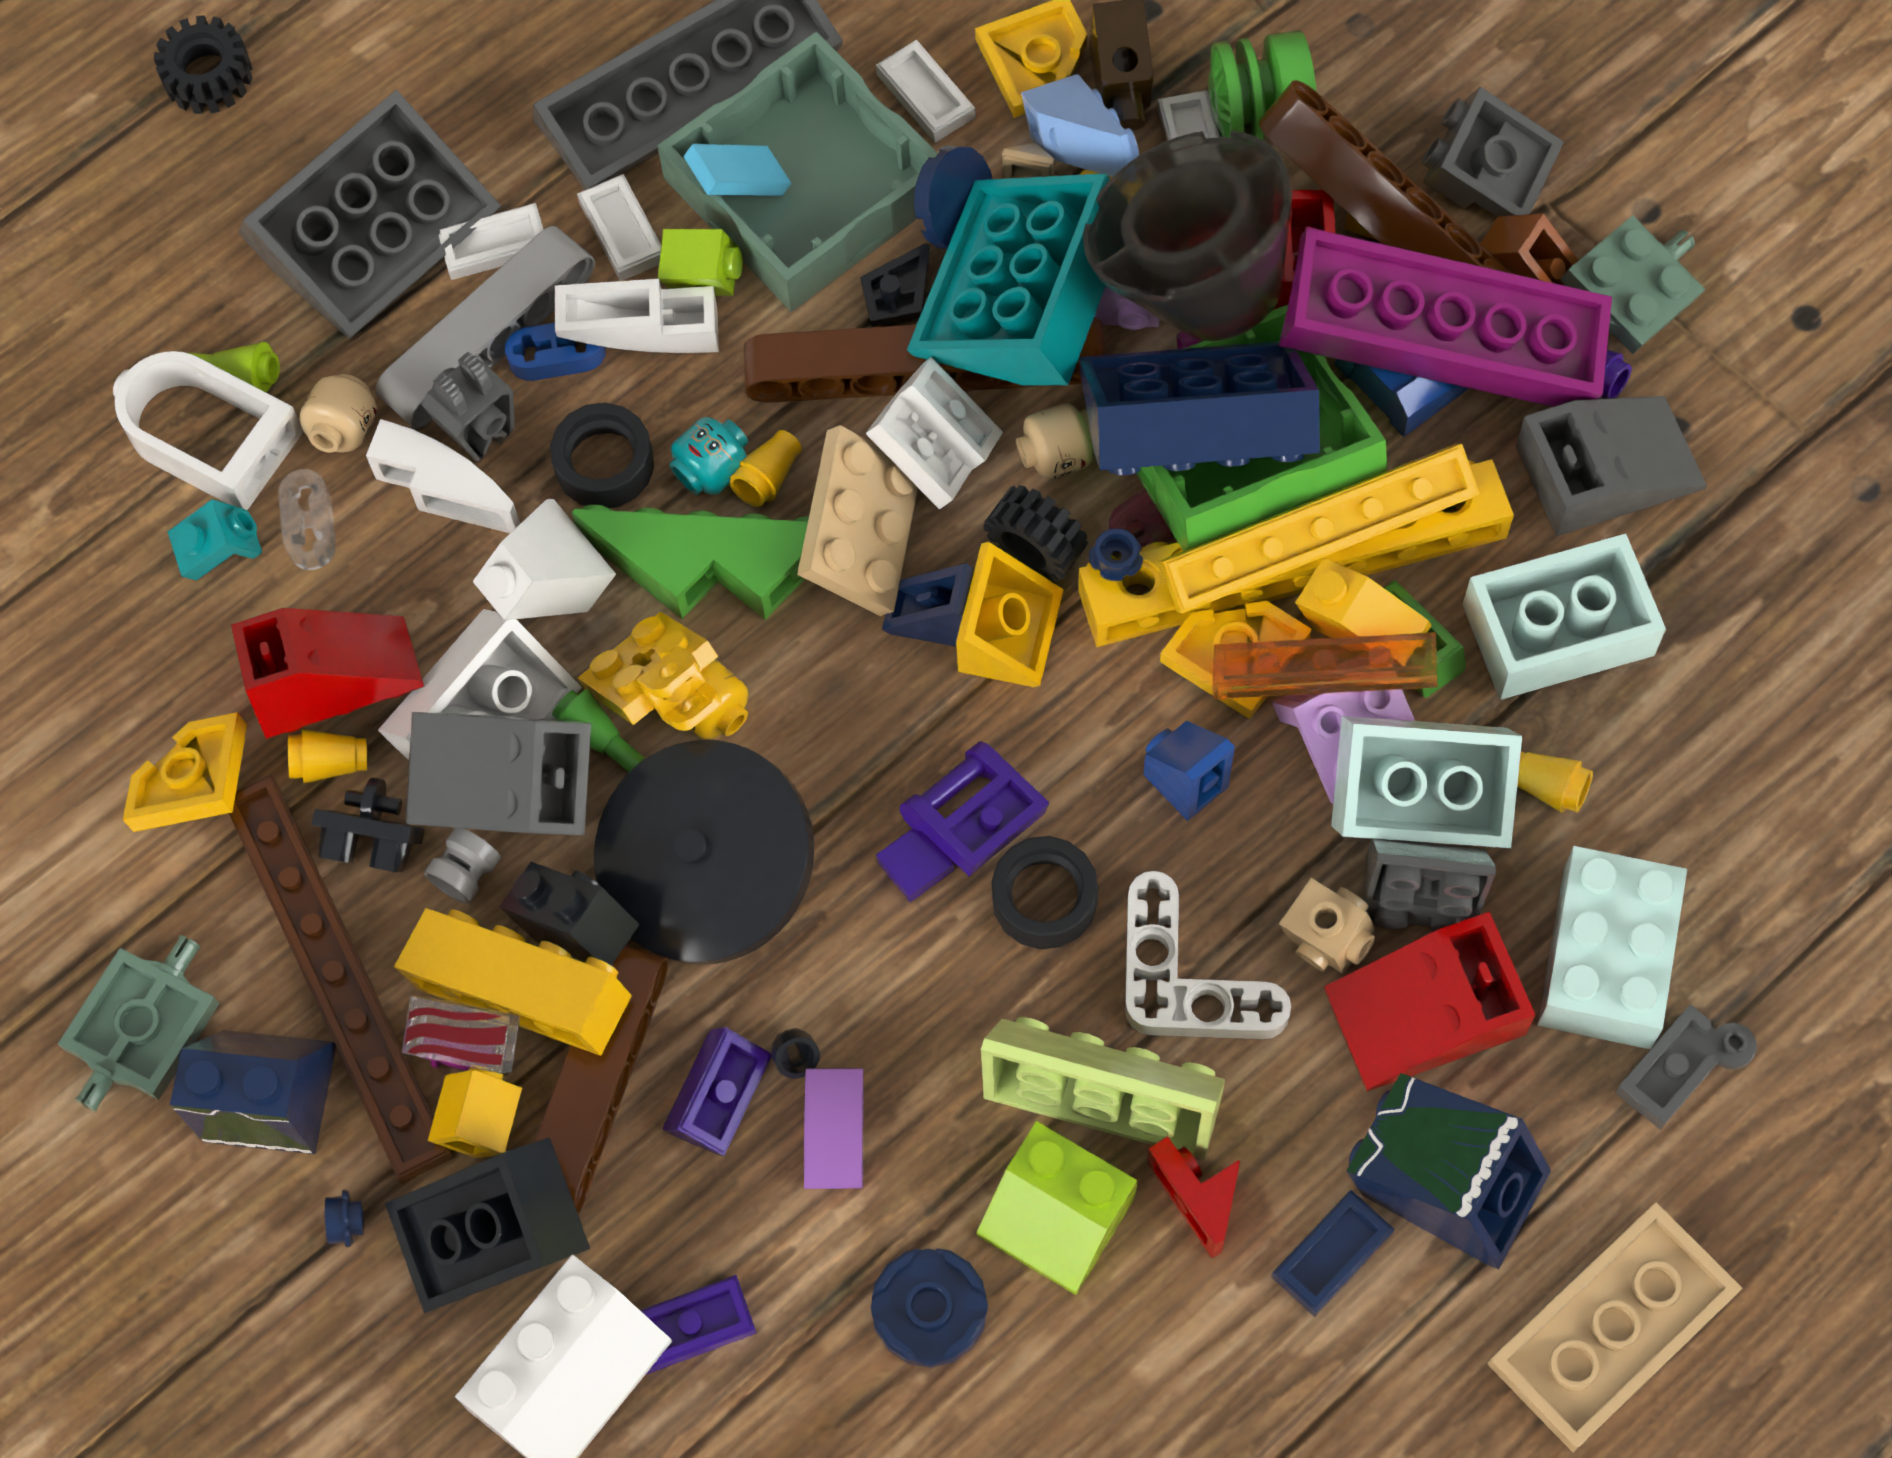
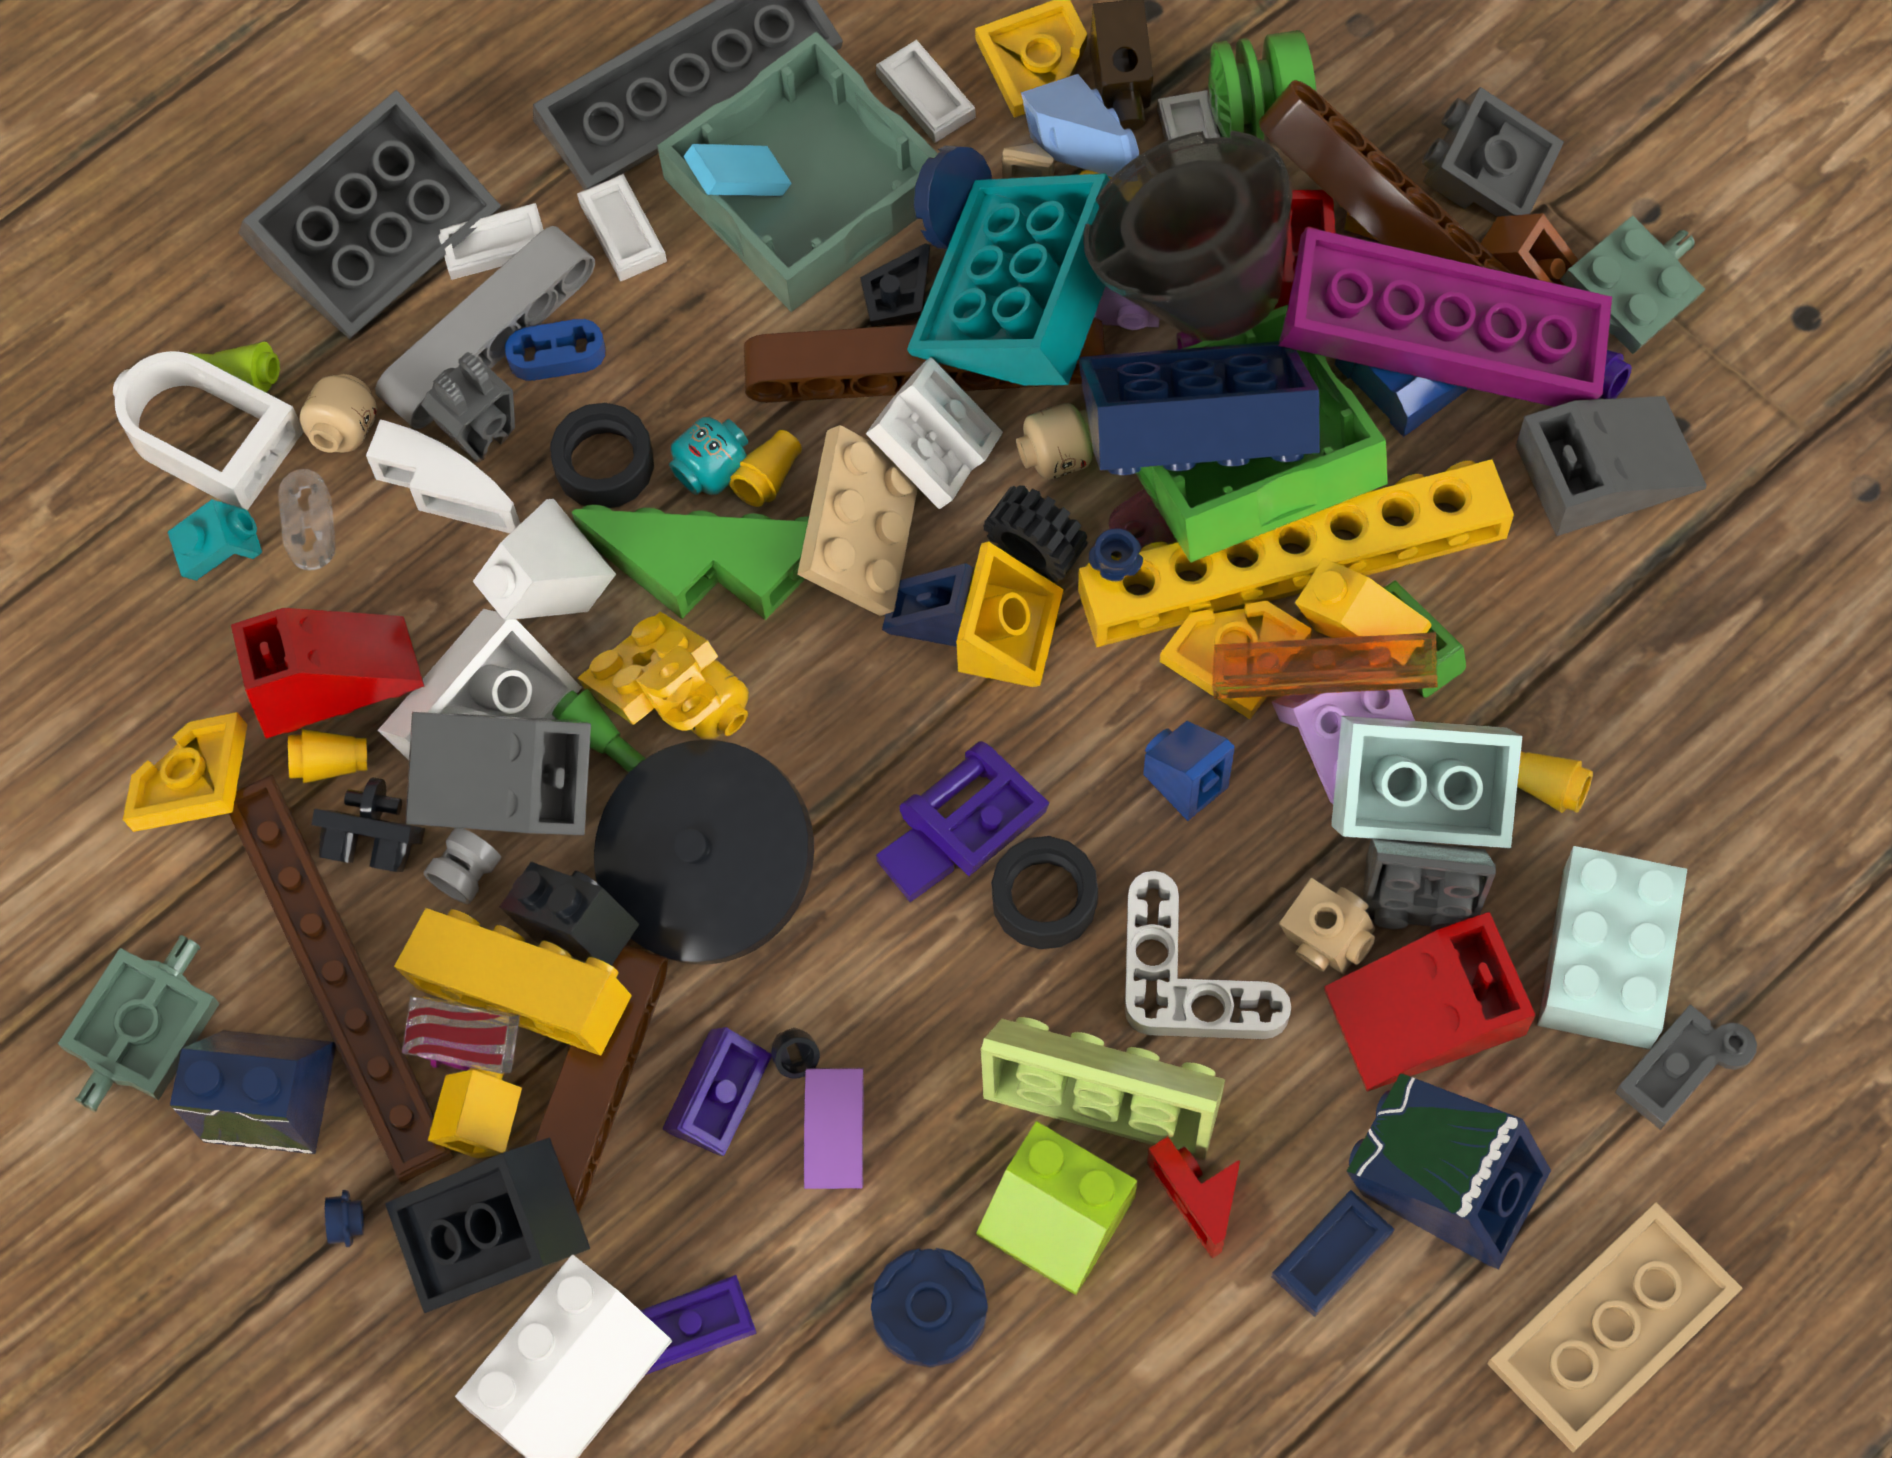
(196, 42): black tyre -> none
(638, 316): white slope -> none
(699, 260): lime brick -> none
(1319, 528): yellow tile -> none
(1563, 616): light aqua brick -> none

